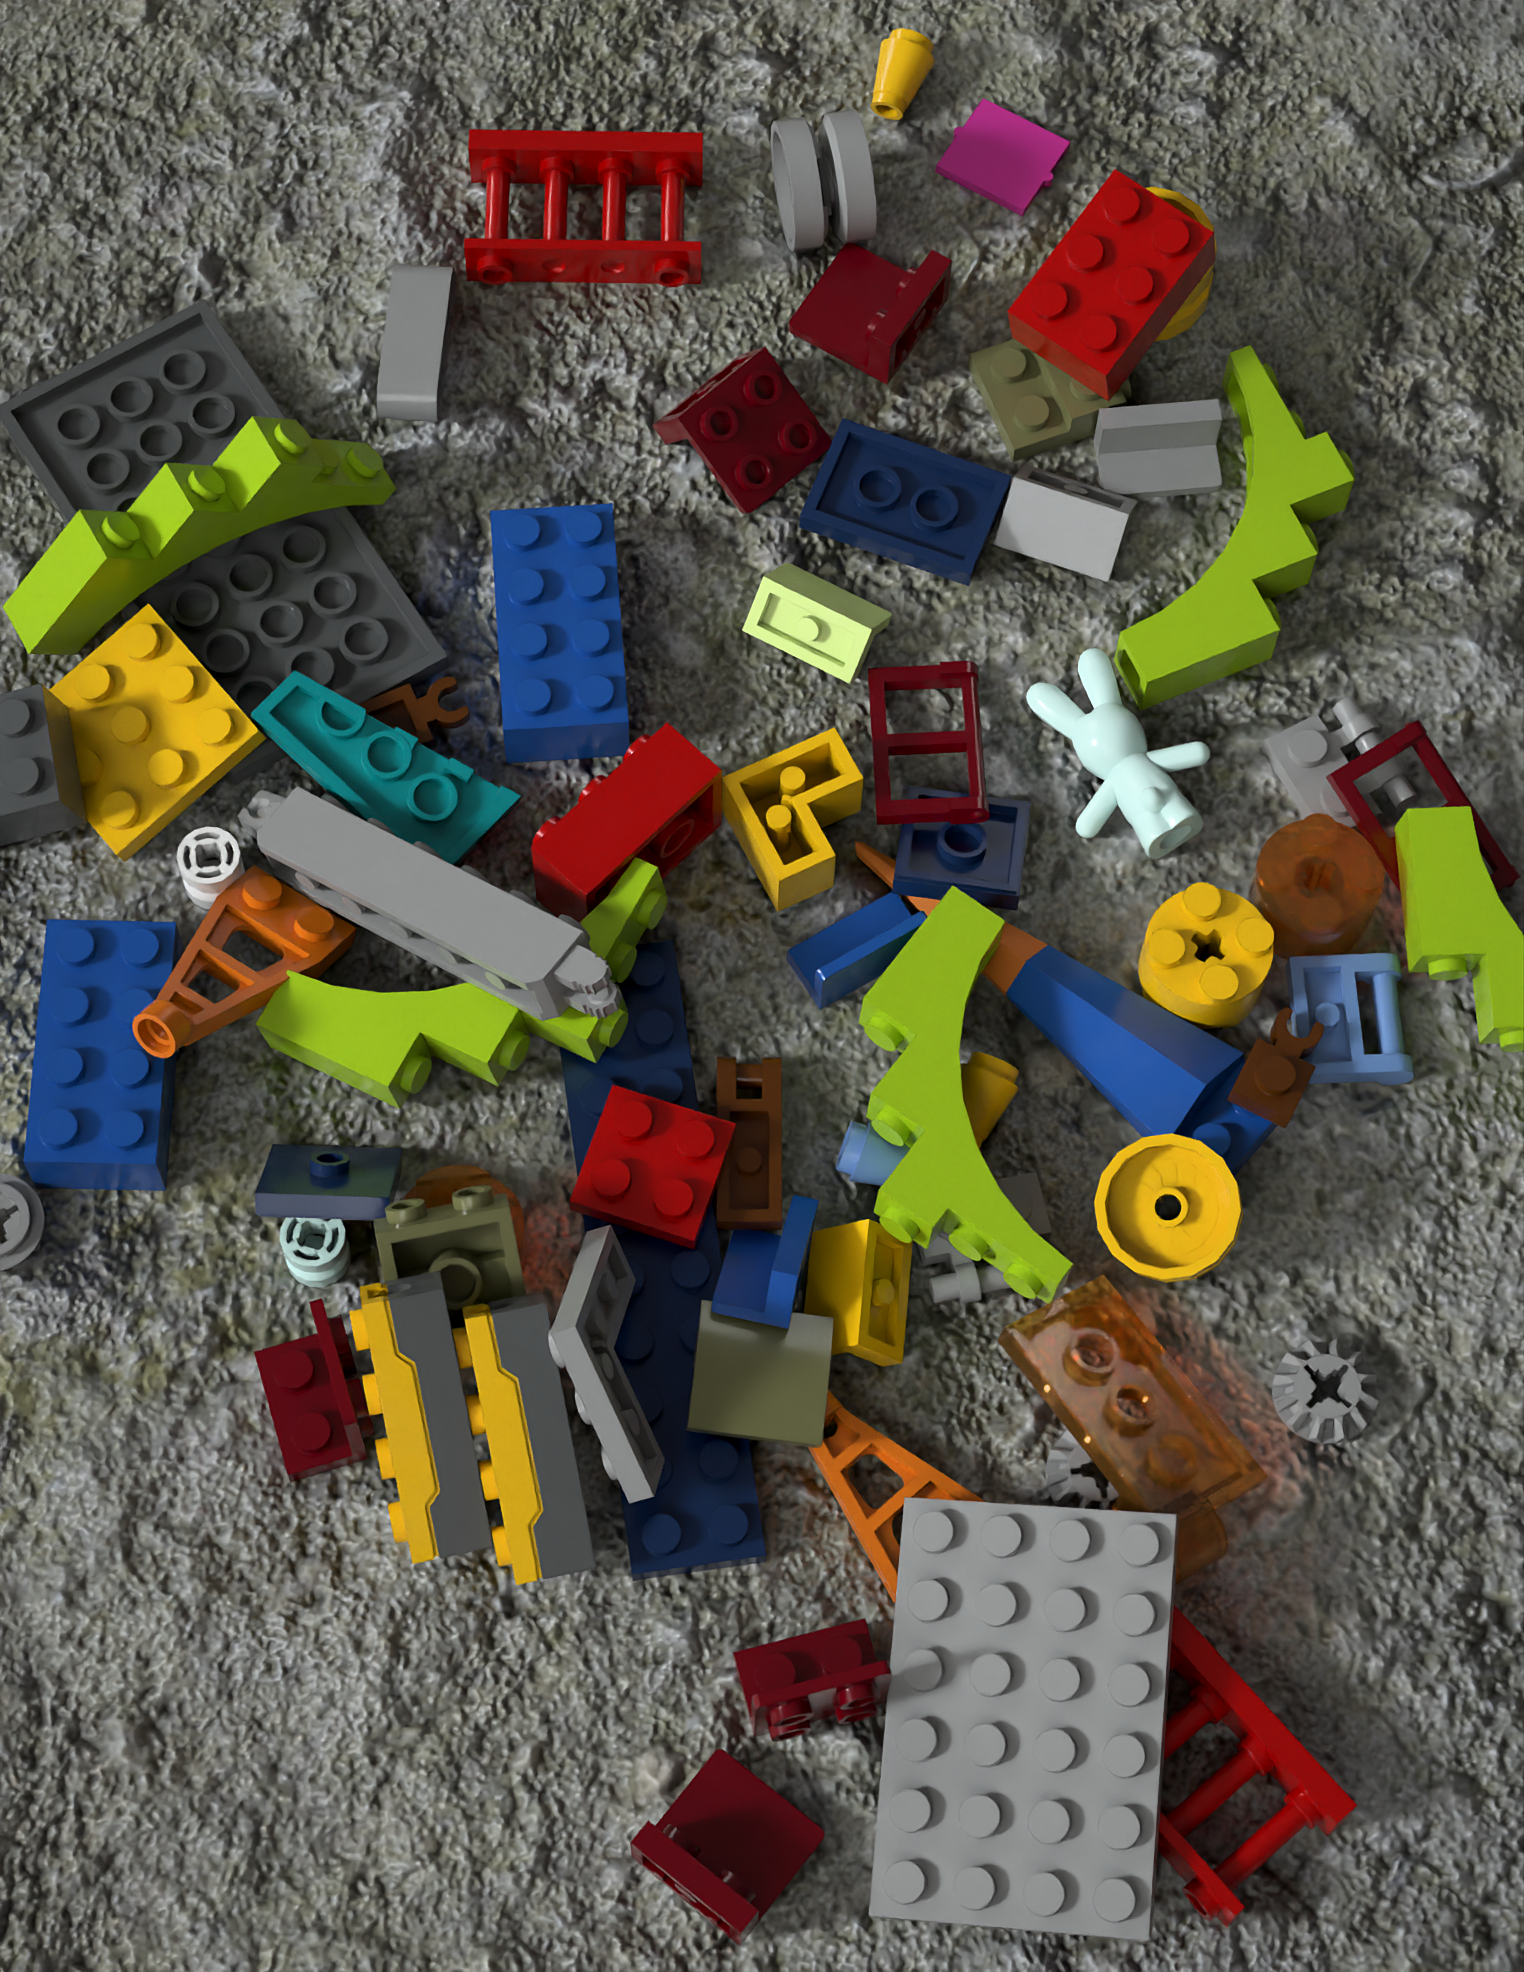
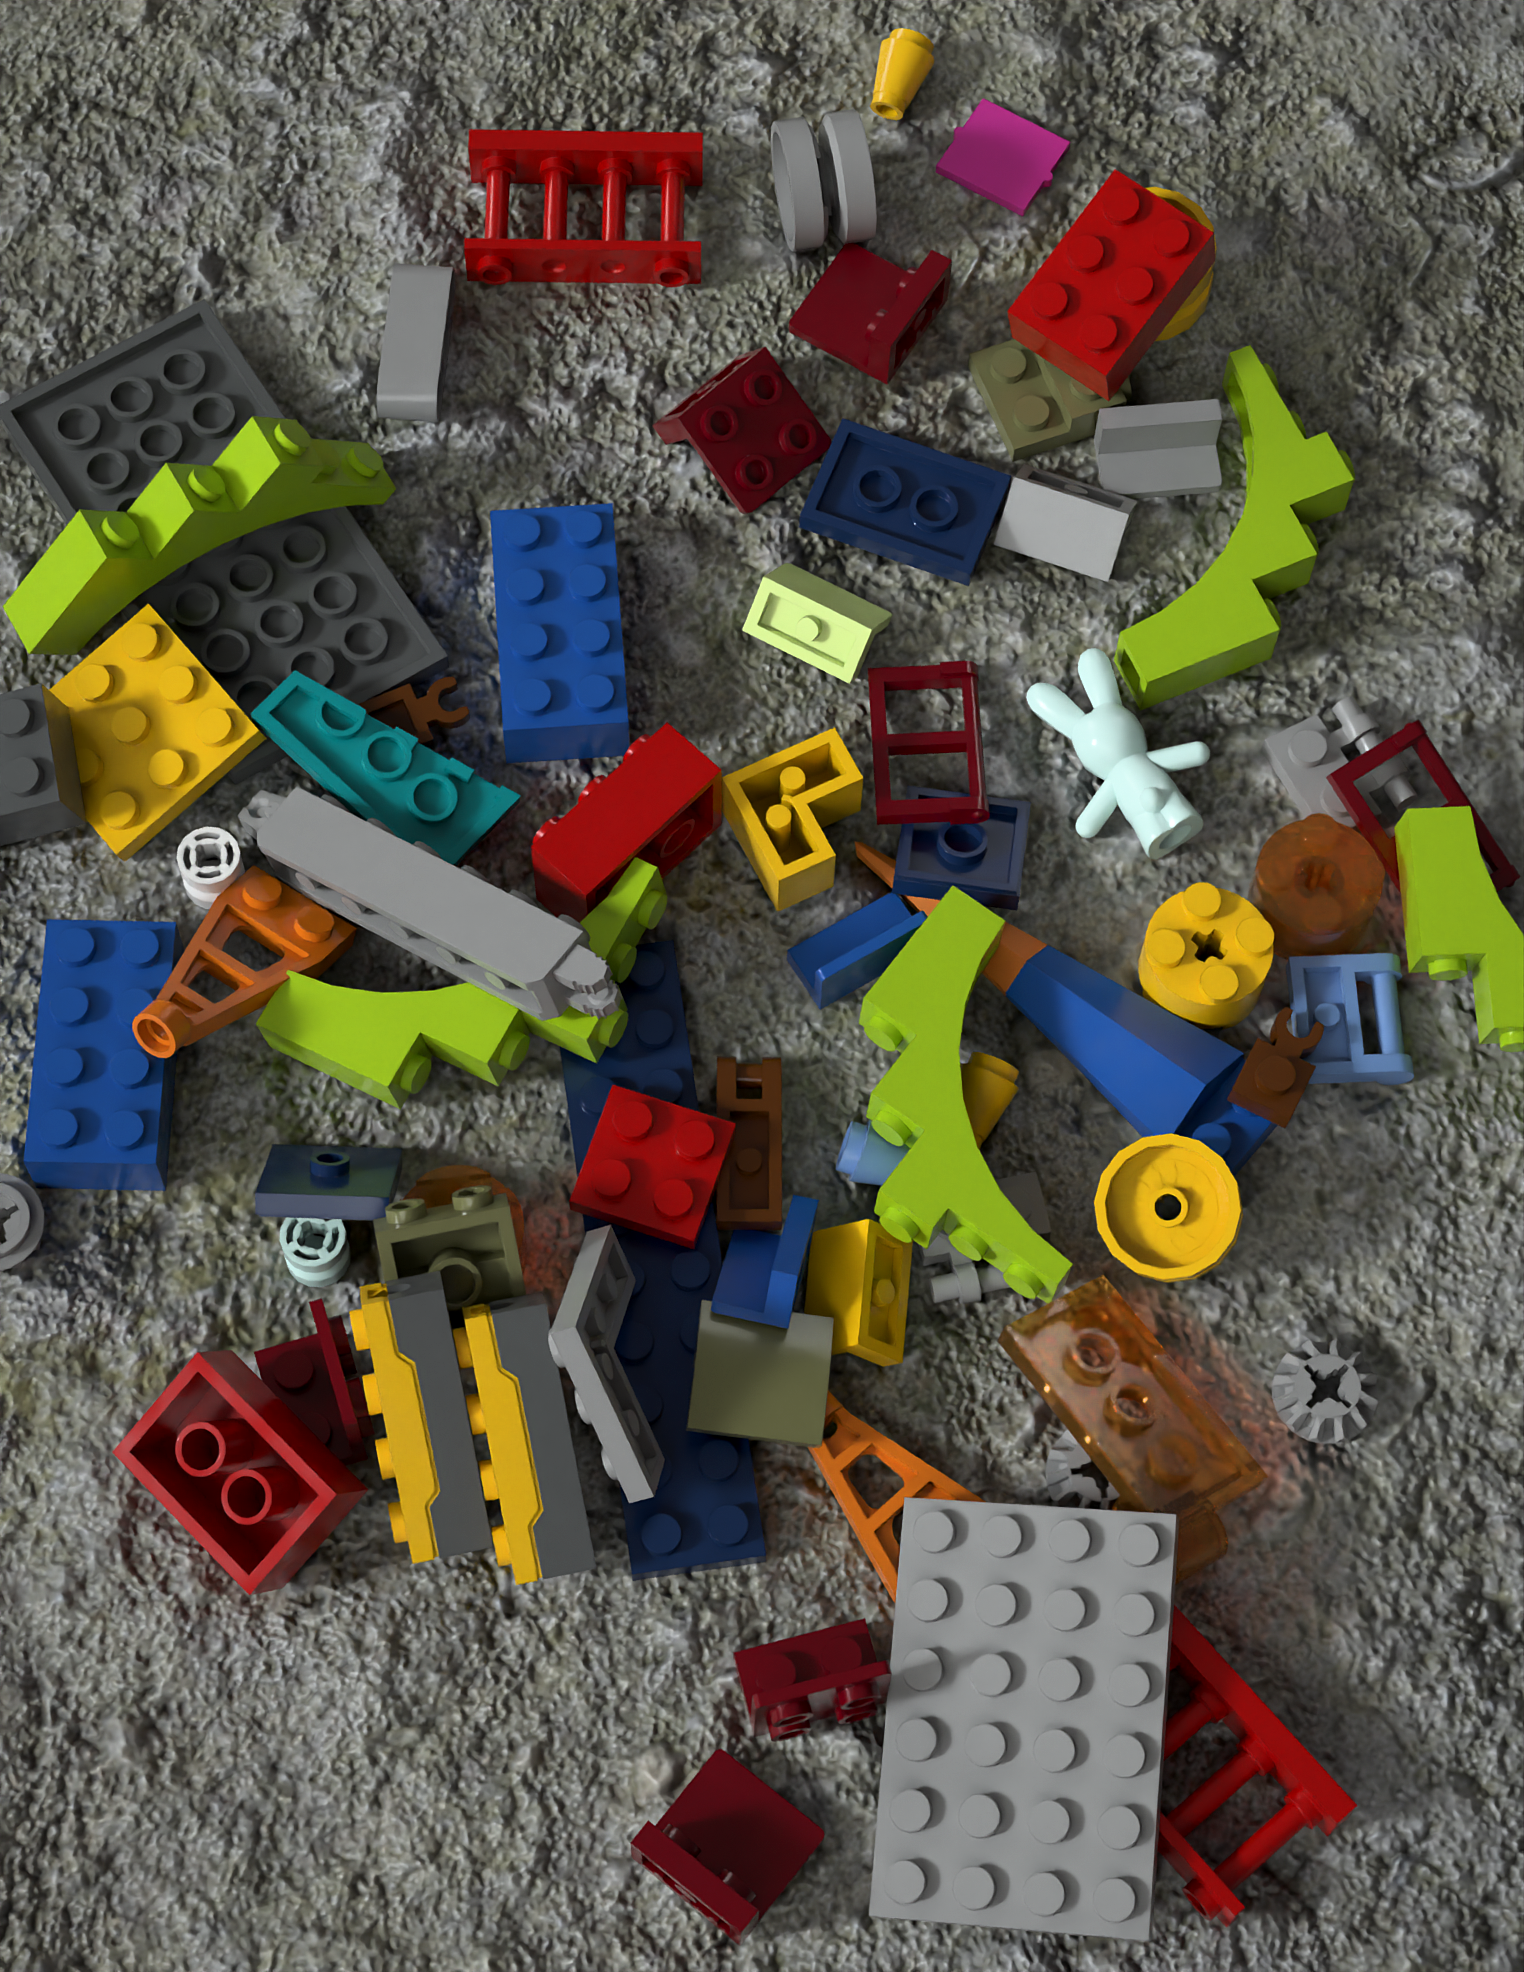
(239, 1471): none -> red brick

